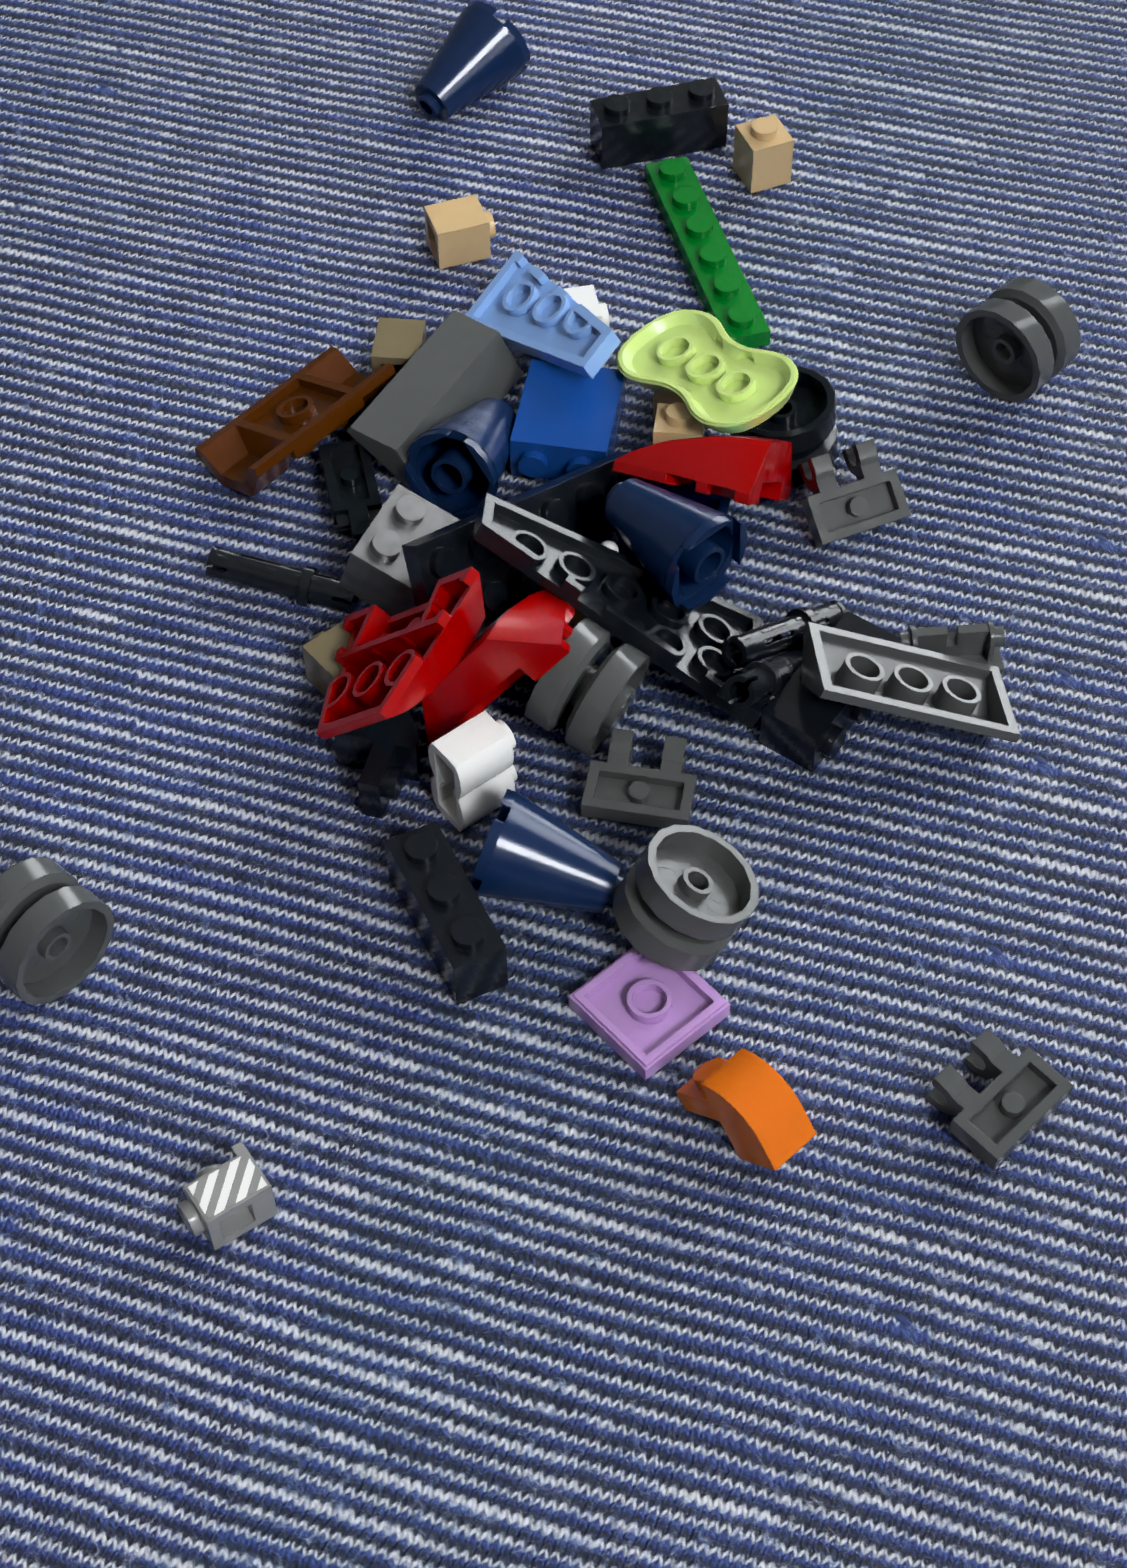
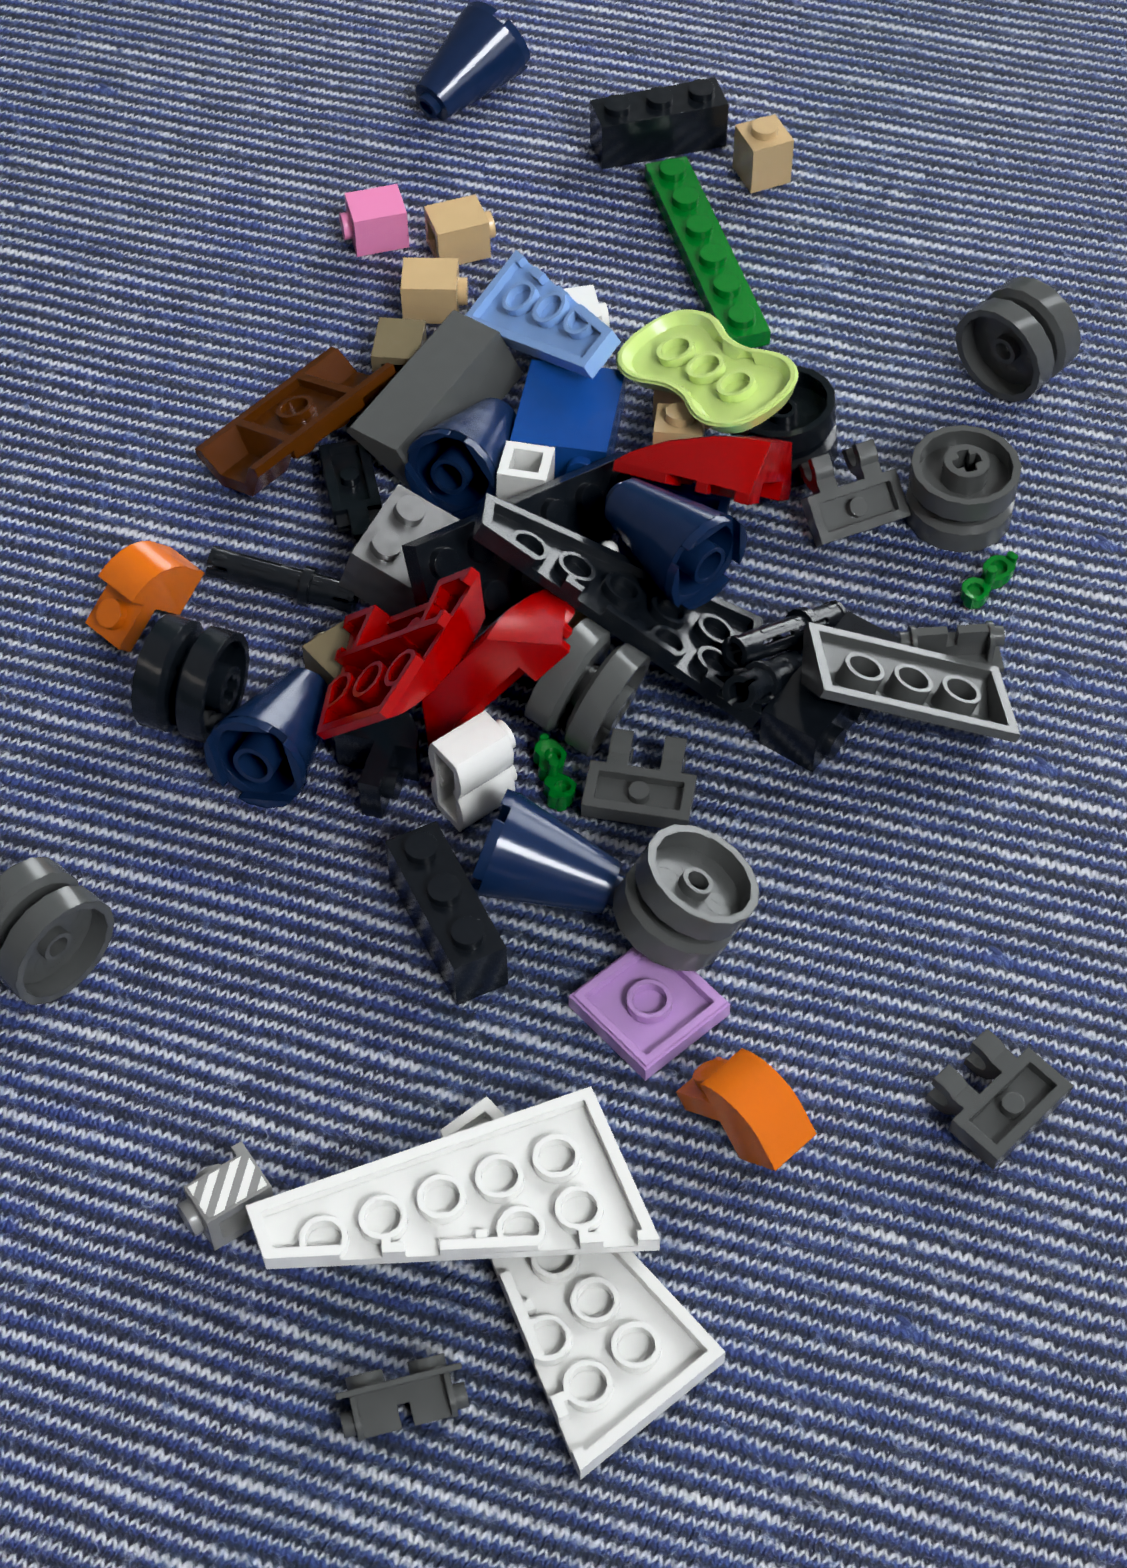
(138, 583): none -> orange brick
(189, 677): none -> black wheel
(270, 740): none -> dark blue cone
(375, 220): none -> bright pink brick
(376, 1400): none -> dark grey hinge
(432, 288): none -> tan brick
(497, 1190): none -> white wing
(523, 468): none -> white brick
(551, 760): none -> green piece
(600, 1337): none -> white wing
(962, 488): none -> dark grey wheel
(994, 574): none -> green piece

